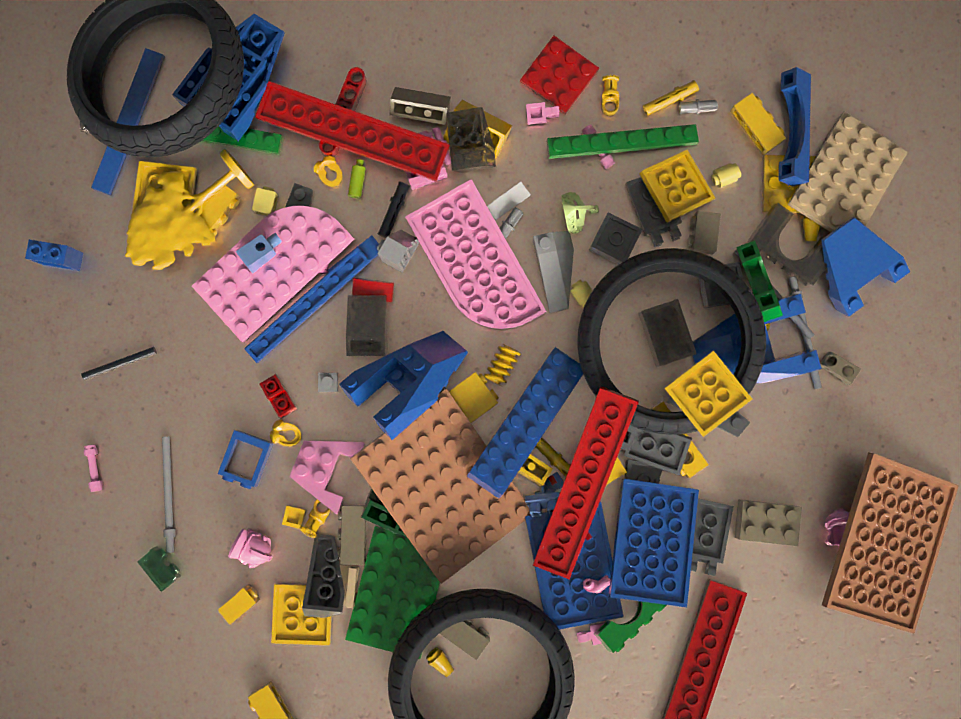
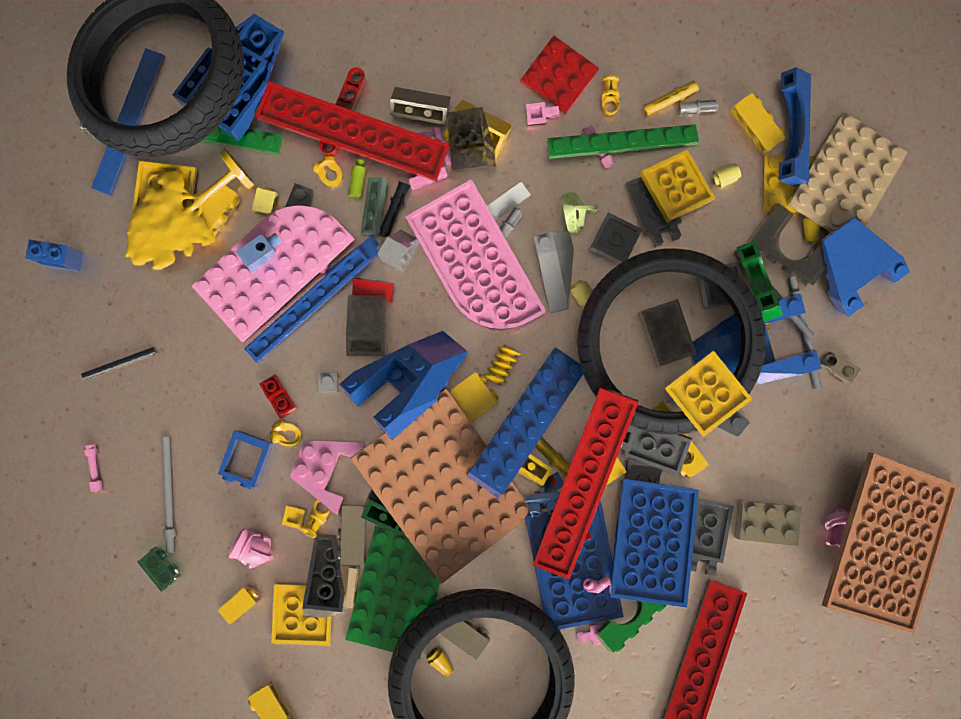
(374, 206): none -> sand green plate
(705, 232): dark tan brick -> none

